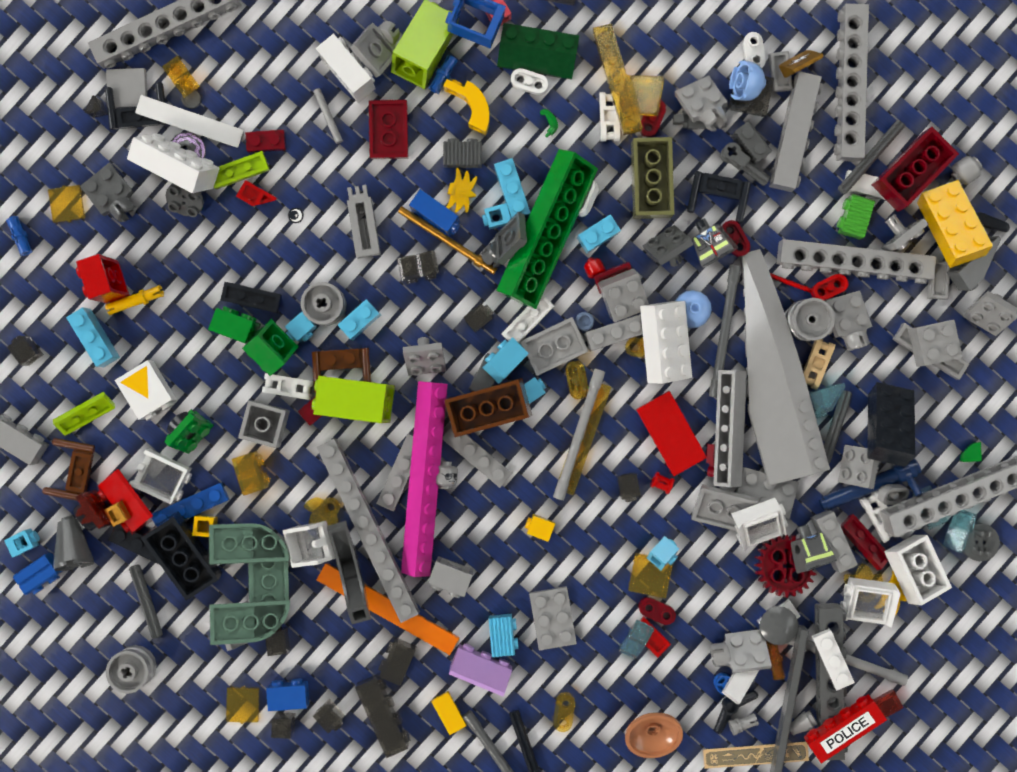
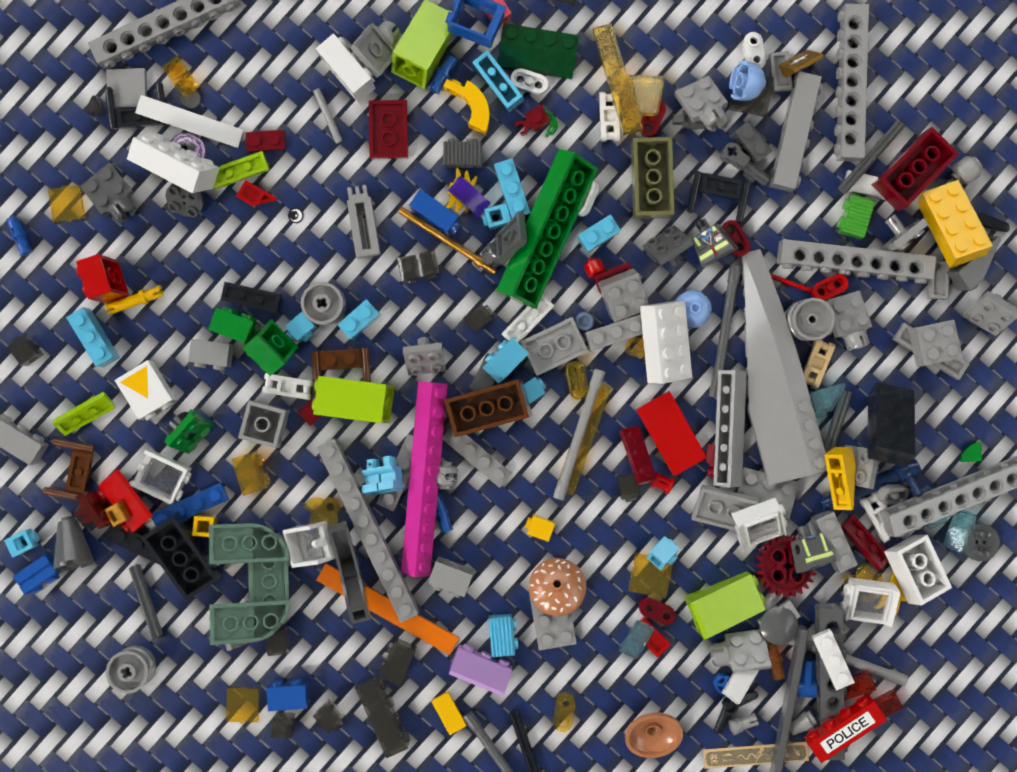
(210, 353): none -> light grey brick
(382, 479): none -> medium azure hips
(442, 515): none -> blue pin
(469, 196): none -> dark purple slope
(498, 81): none -> medium azure brick
(536, 119): none -> dark red plate
(558, 600): none -> nougat dish
(638, 455): none -> dark red plate
(725, 604): none -> lime slope
(807, 683): none -> blue piece
(841, 476): none -> yellow slope
(863, 685): none -> clear red plate

